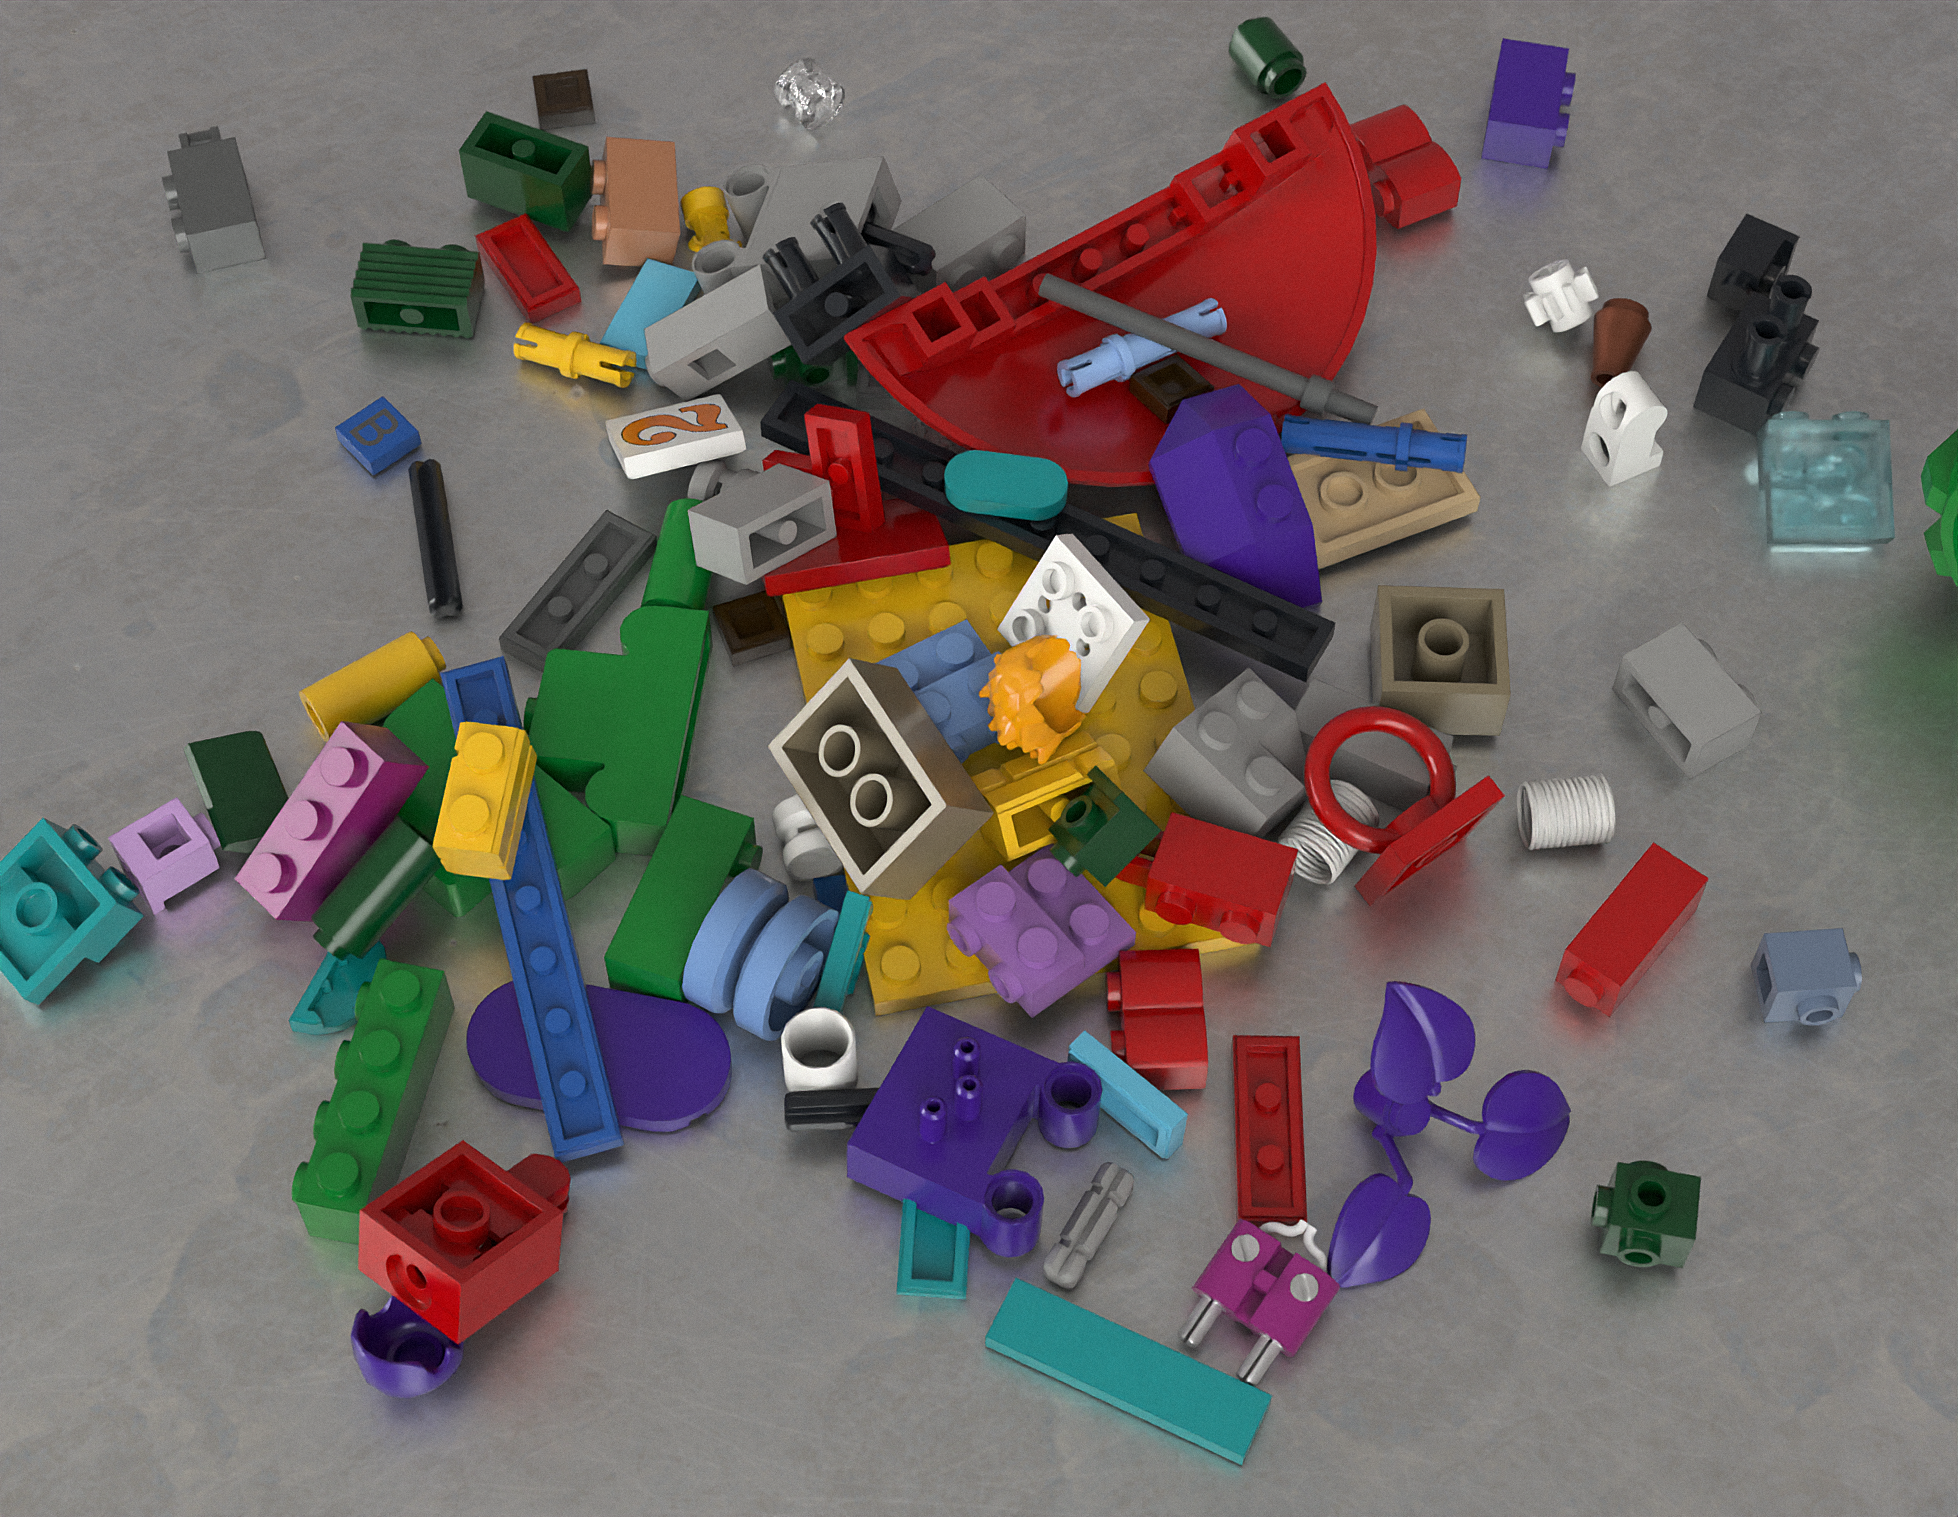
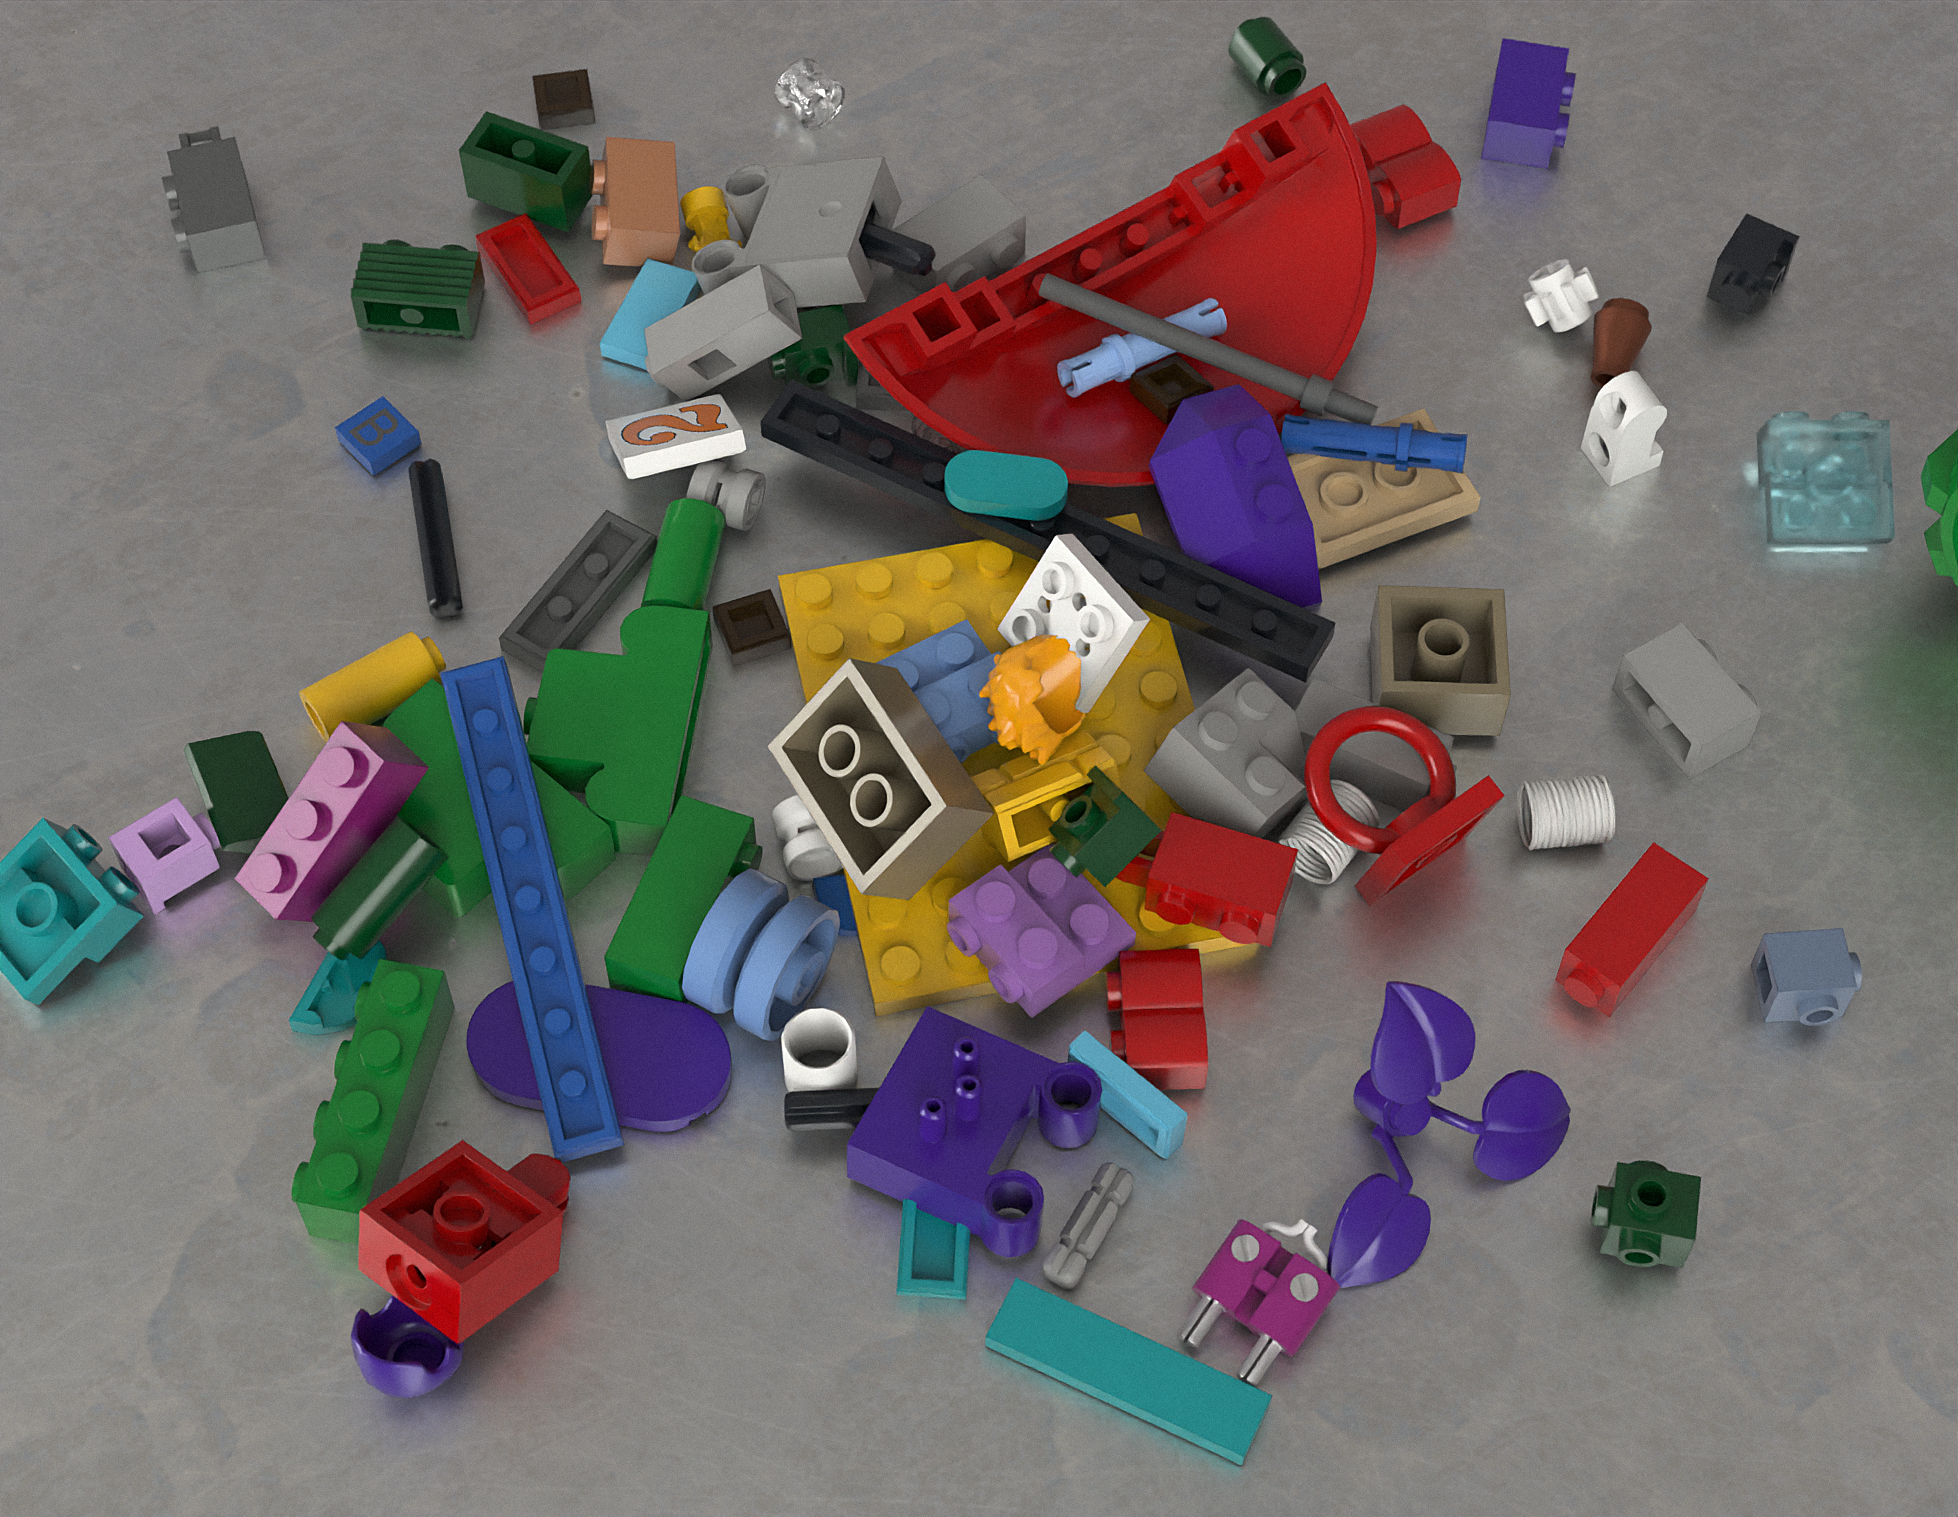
(485, 801): yellow brick -> none
(575, 355): yellow pin -> none
(762, 523): light grey brick -> none
(845, 456): red plate -> none
(845, 953): teal tile -> none
(854, 293): black brick -> none
(904, 544): red tile -> none
(1268, 1129): red tile -> none
(1761, 357): black brick -> none

